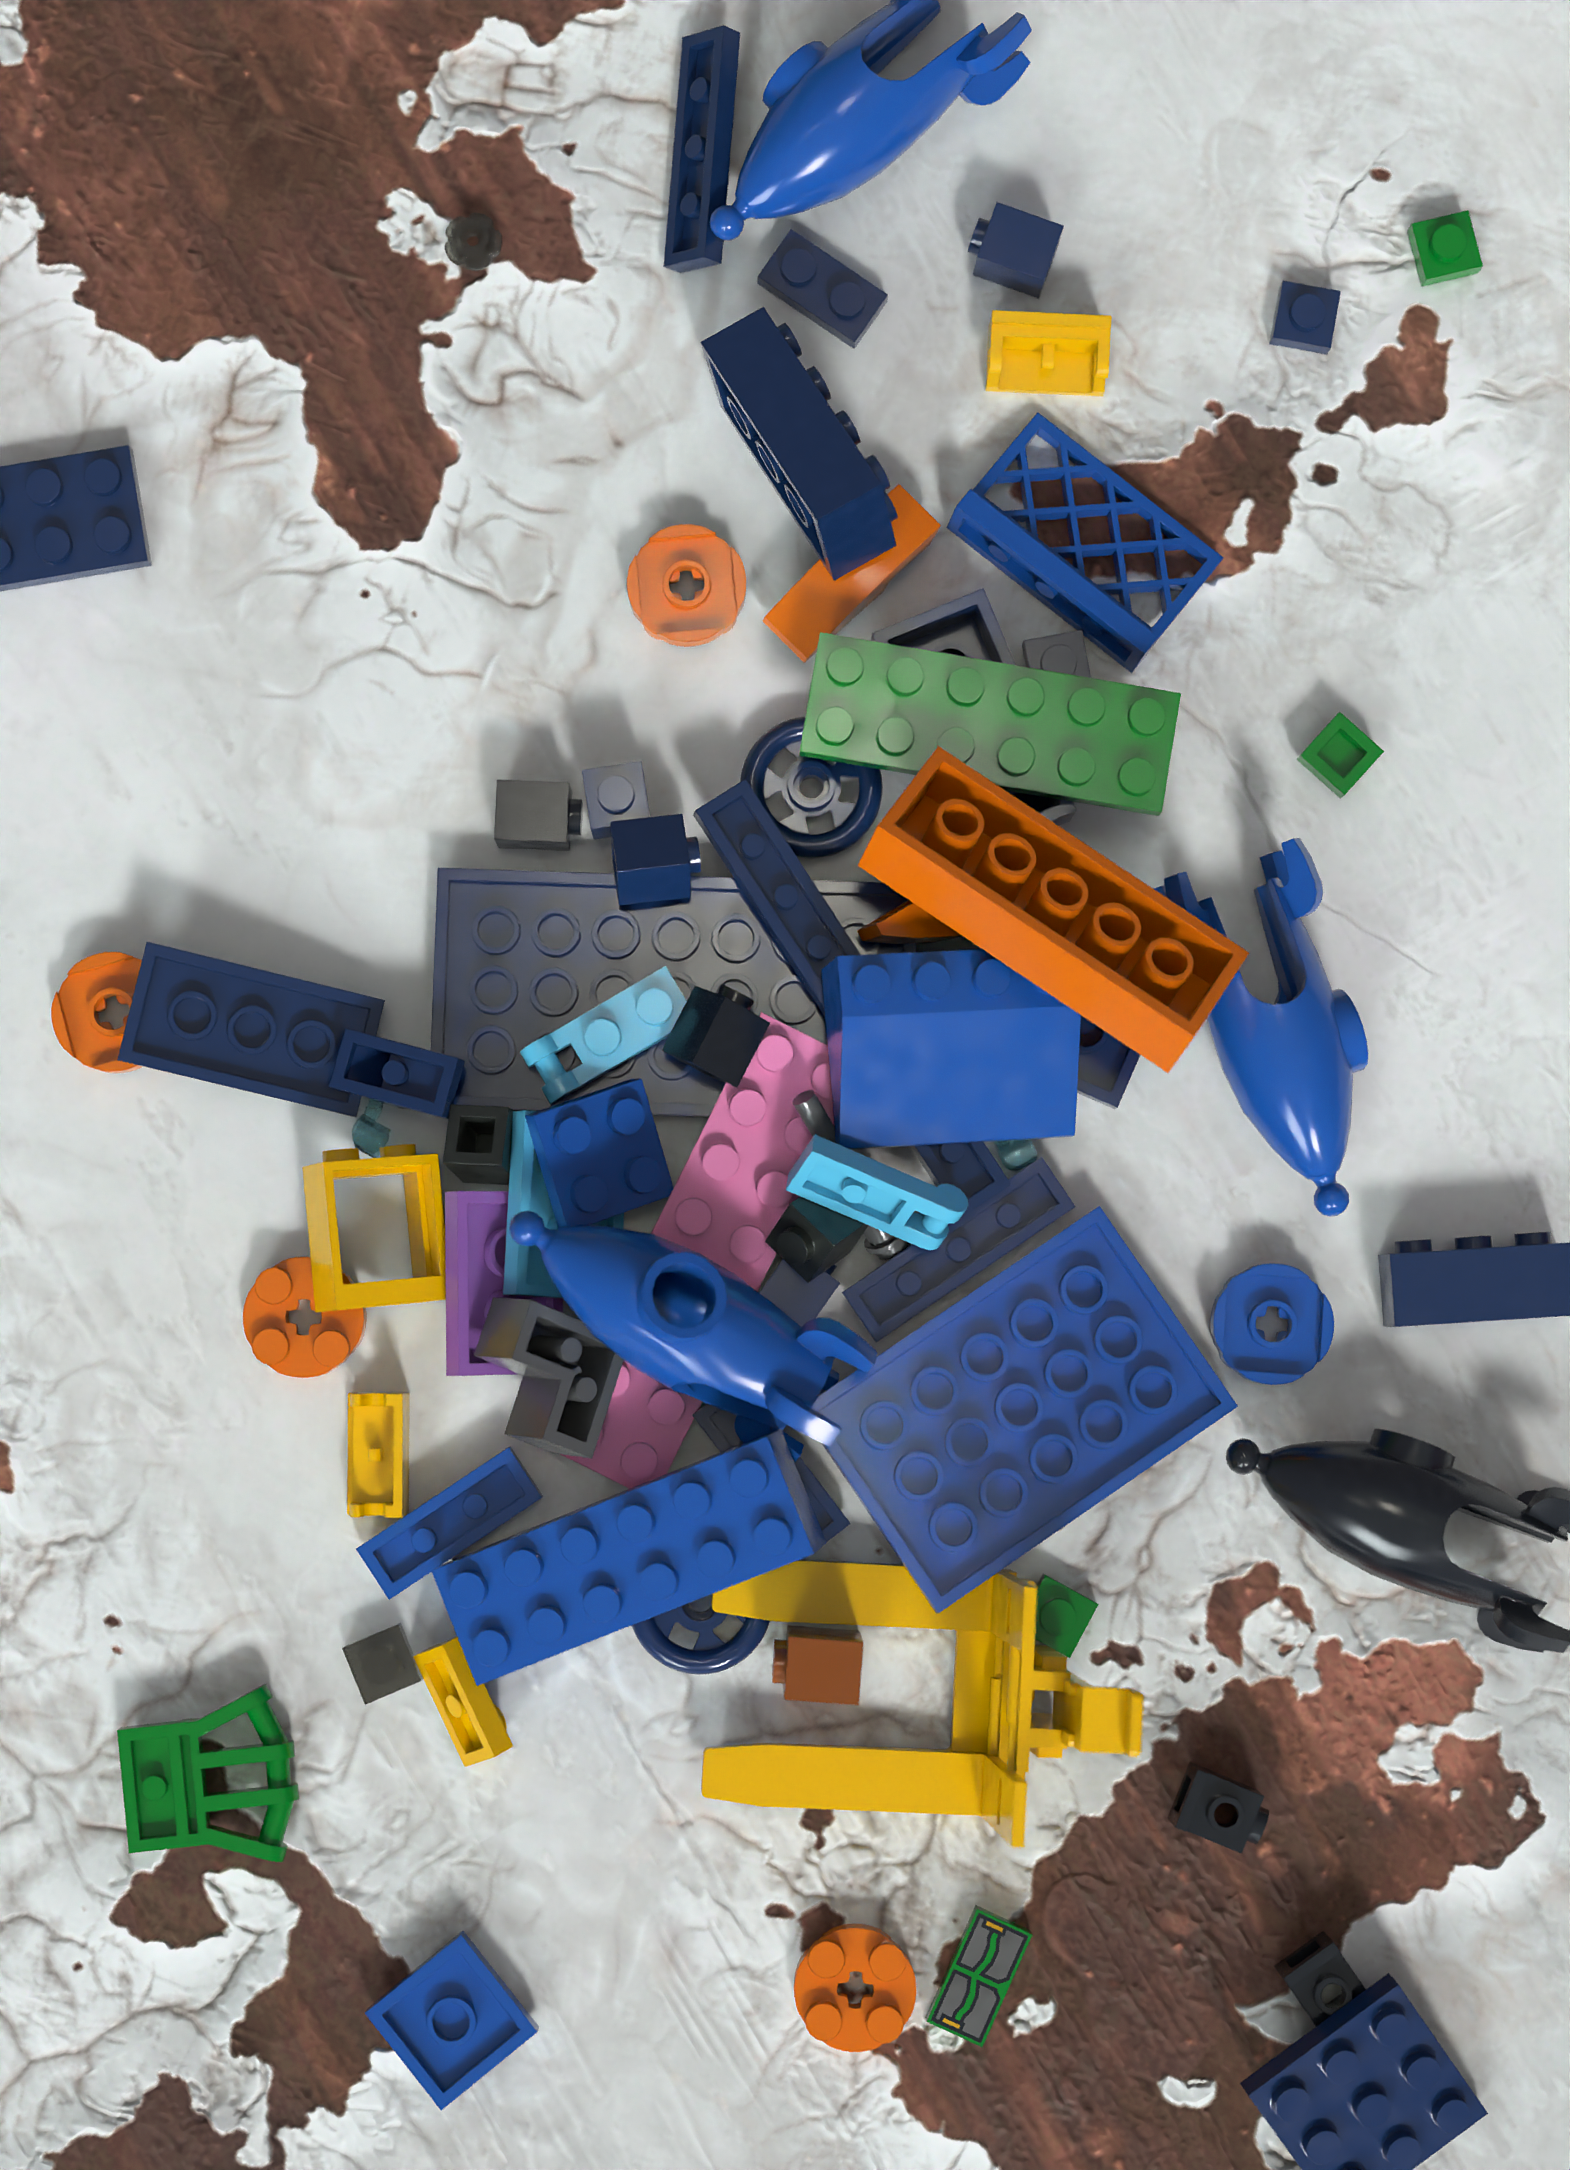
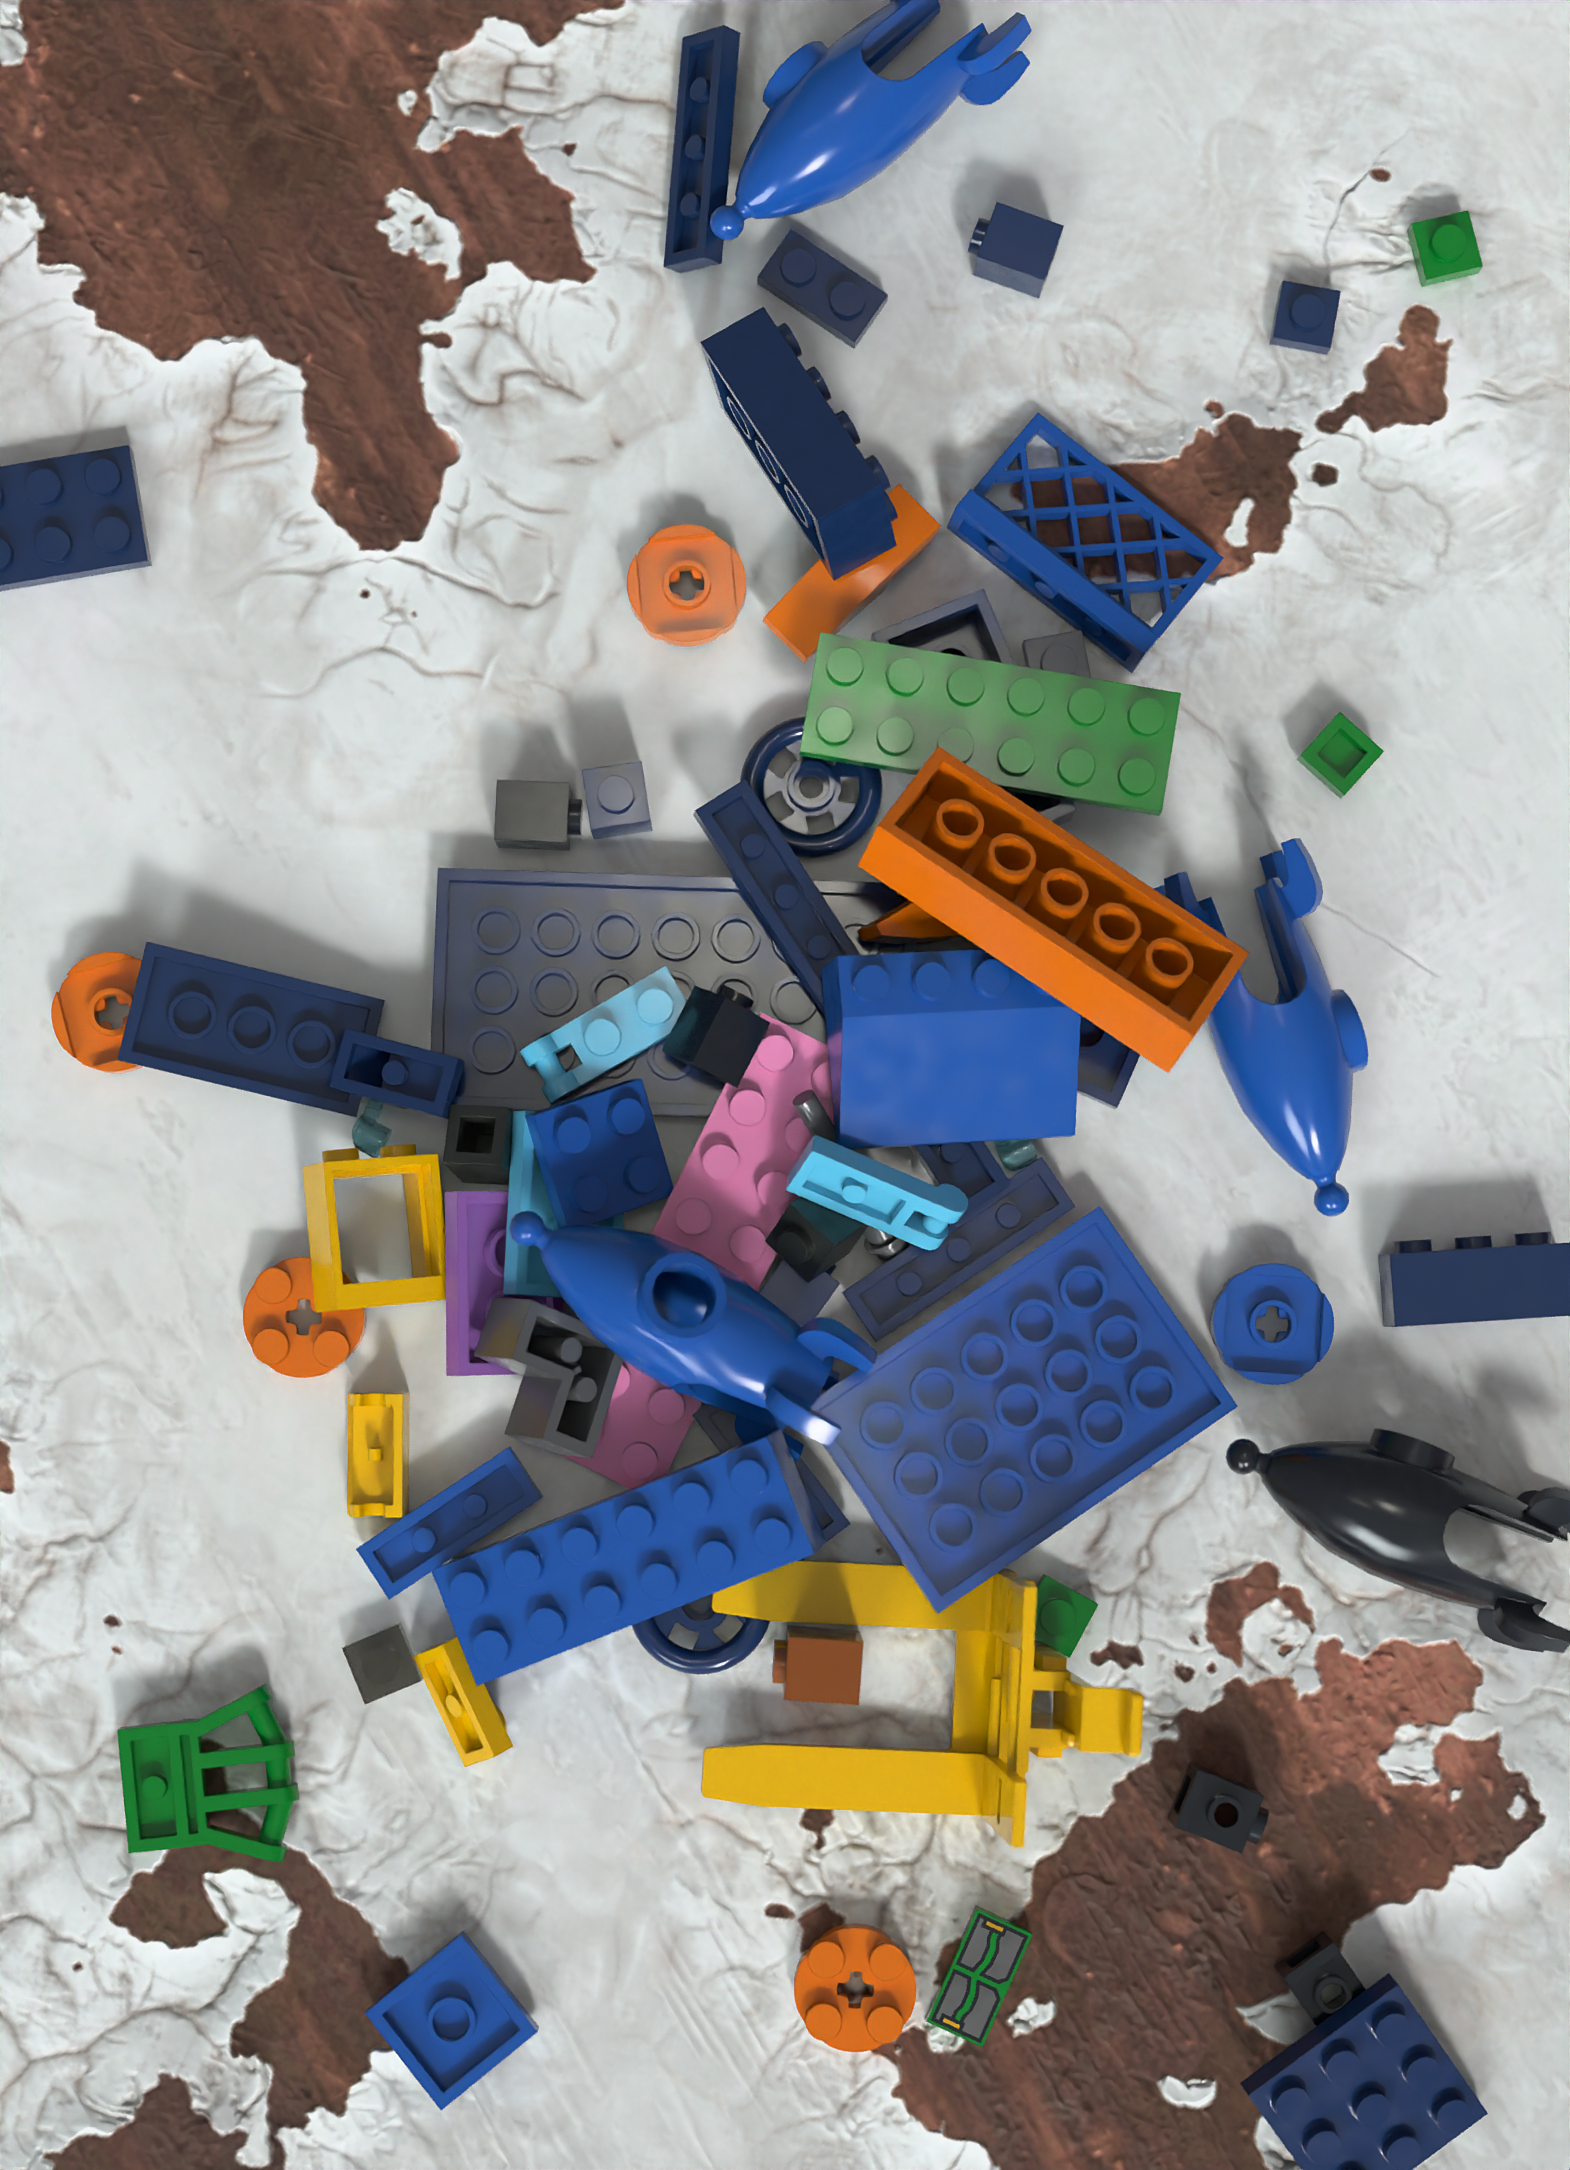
(477, 256): clear smoke plate -> none
(653, 859): dark blue brick -> none
(1048, 353): yellow hinge -> none

